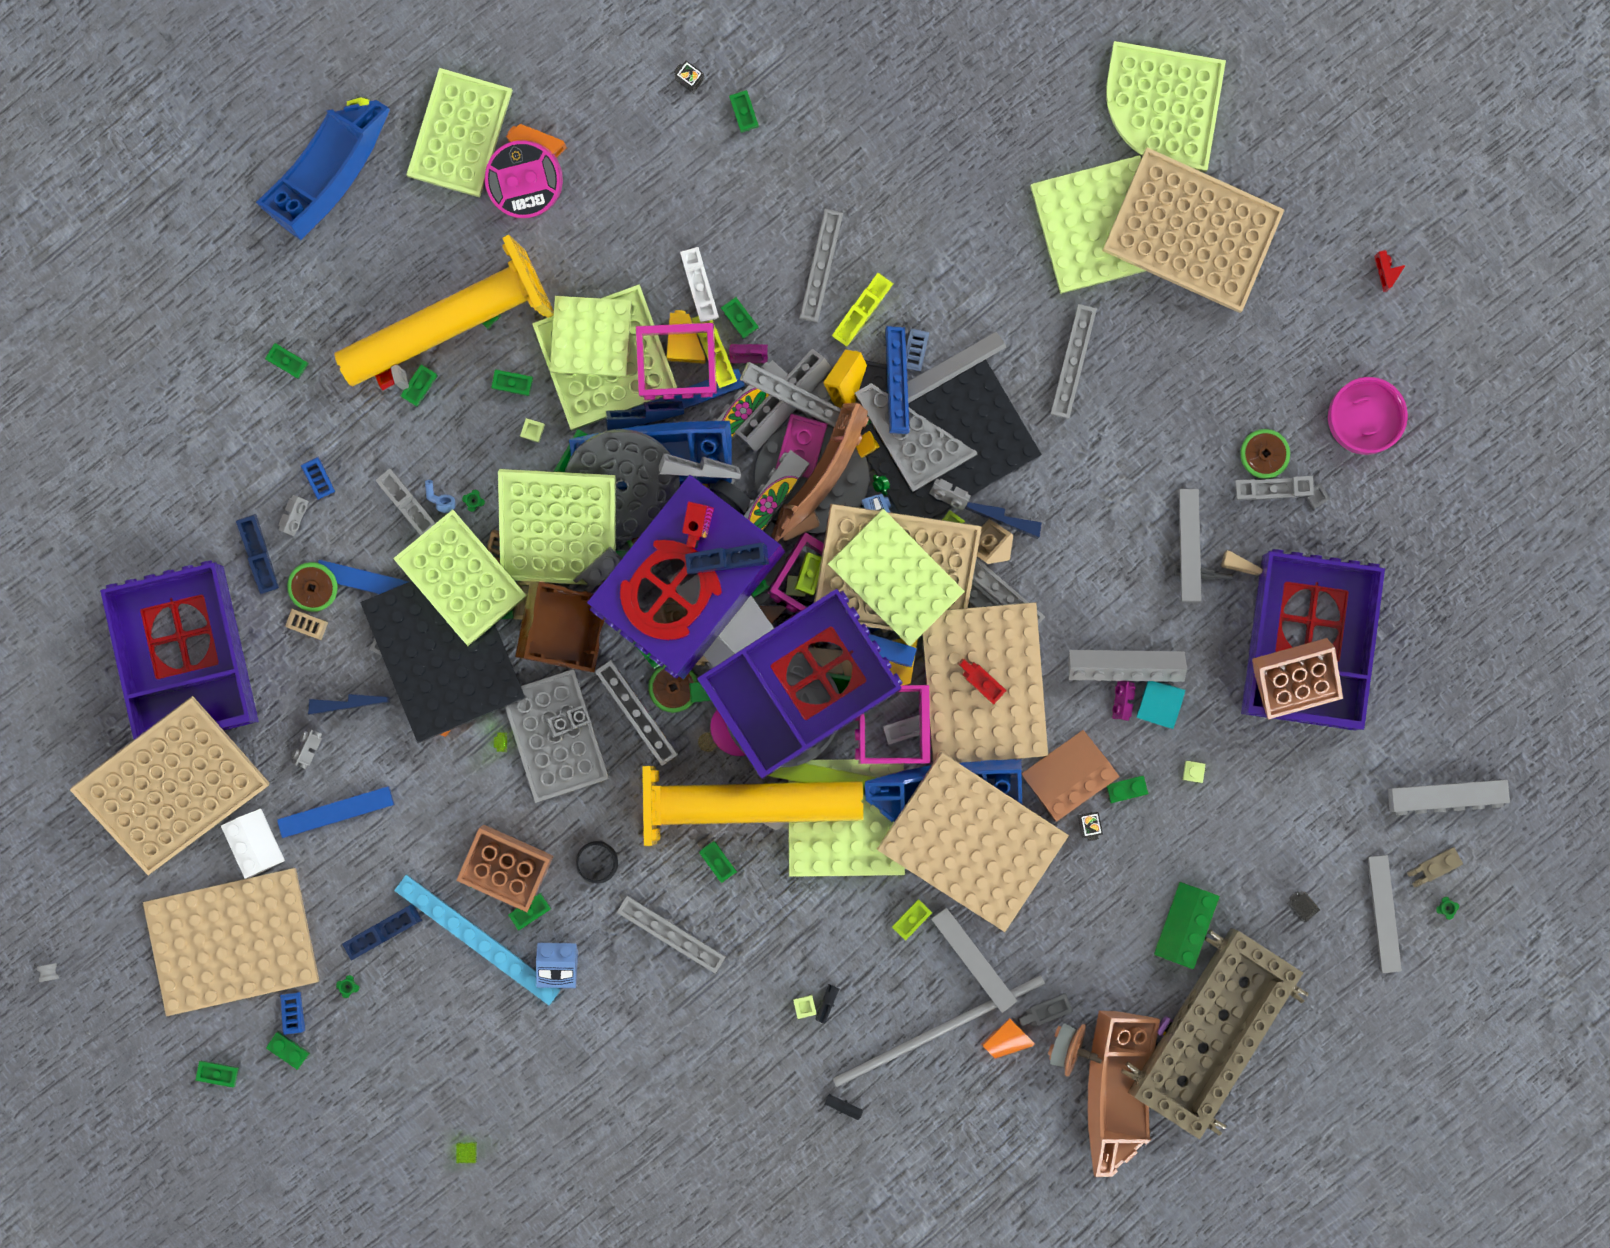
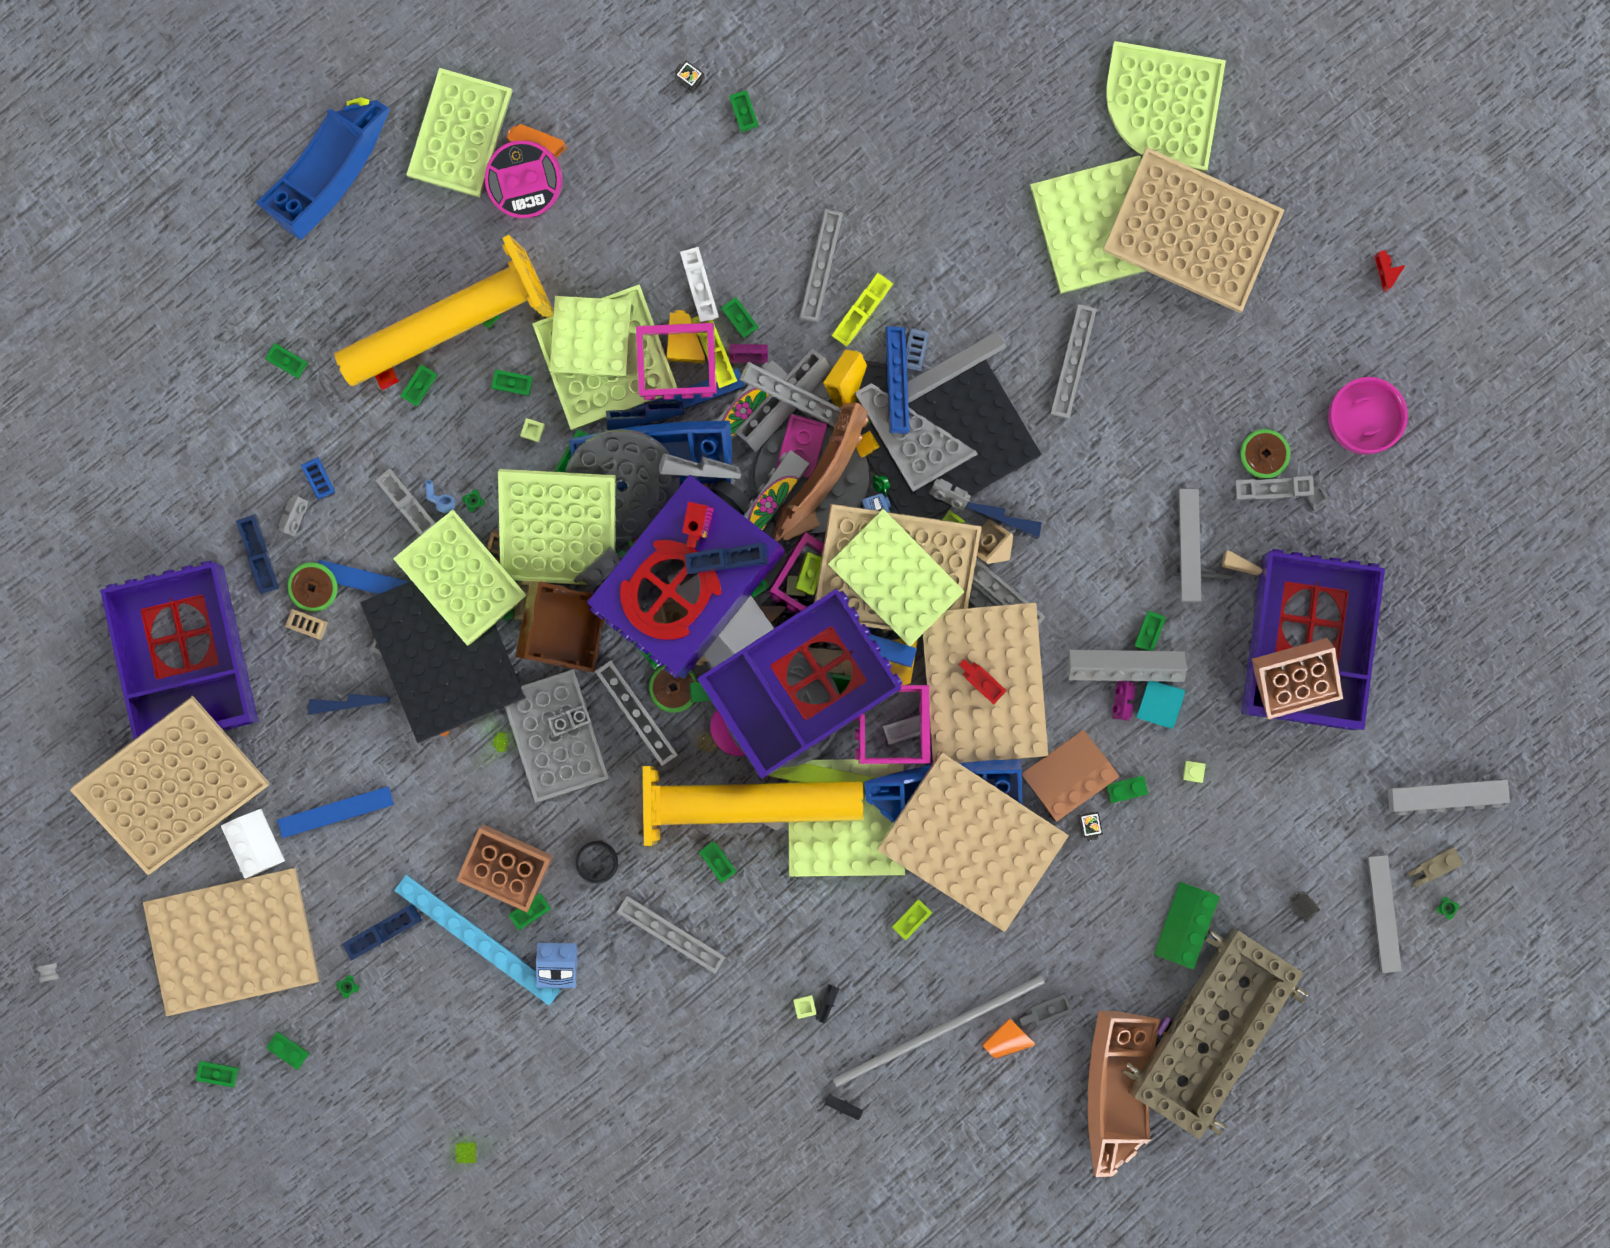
(300, 1017): blue slope -> none
(307, 741): light grey hinge -> none
(399, 377): light grey tile -> none
(974, 960): light grey tile -> none
(1068, 1048): piece -> none
(1149, 631): none -> green plate

